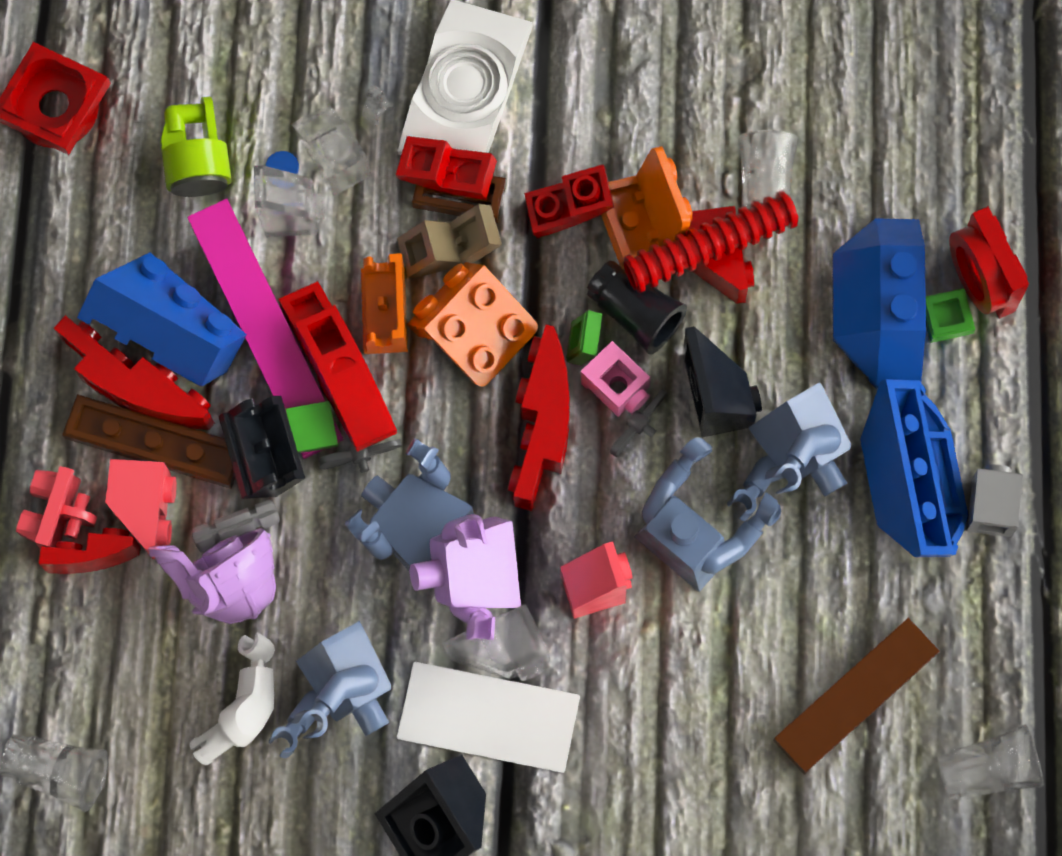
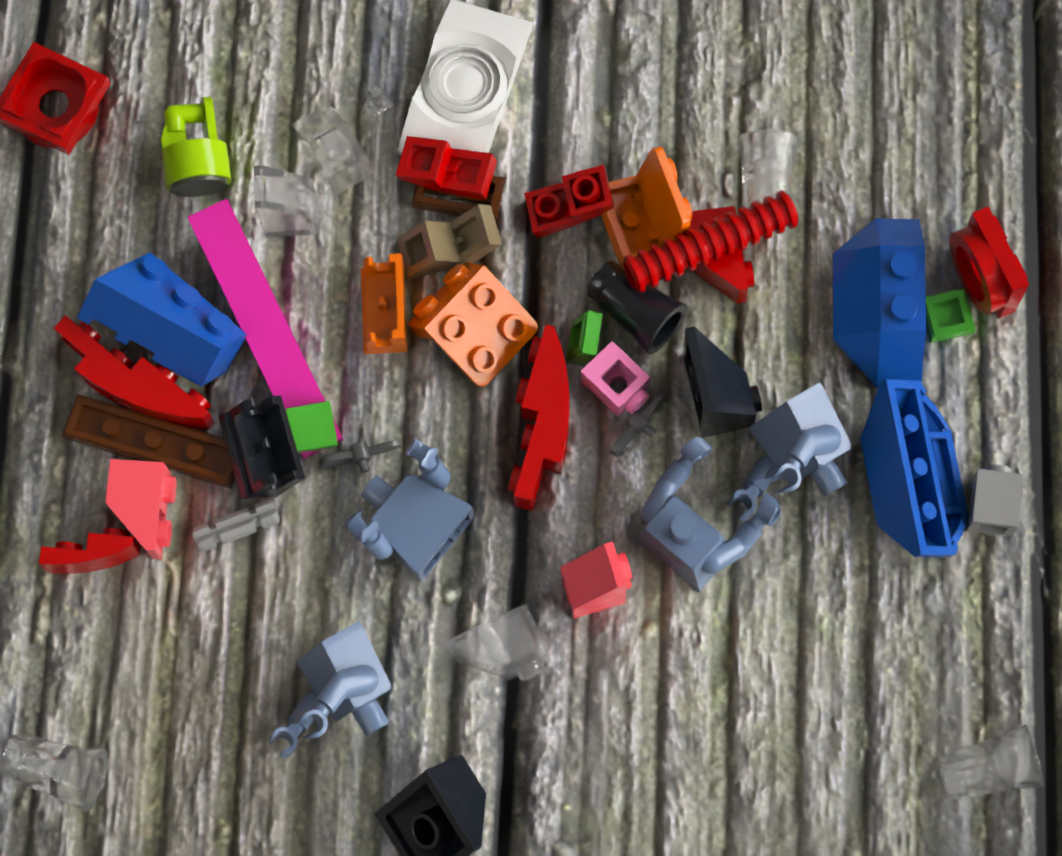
(60, 491): coral hips -> none
(229, 580): lavender head -> none
(250, 711): white arm -> none
(283, 161): blue piece -> none
(338, 366): red slope -> none
(472, 571): torso -> none
(488, 717): white sticker -> none
(856, 696): reddish brown tile -> none

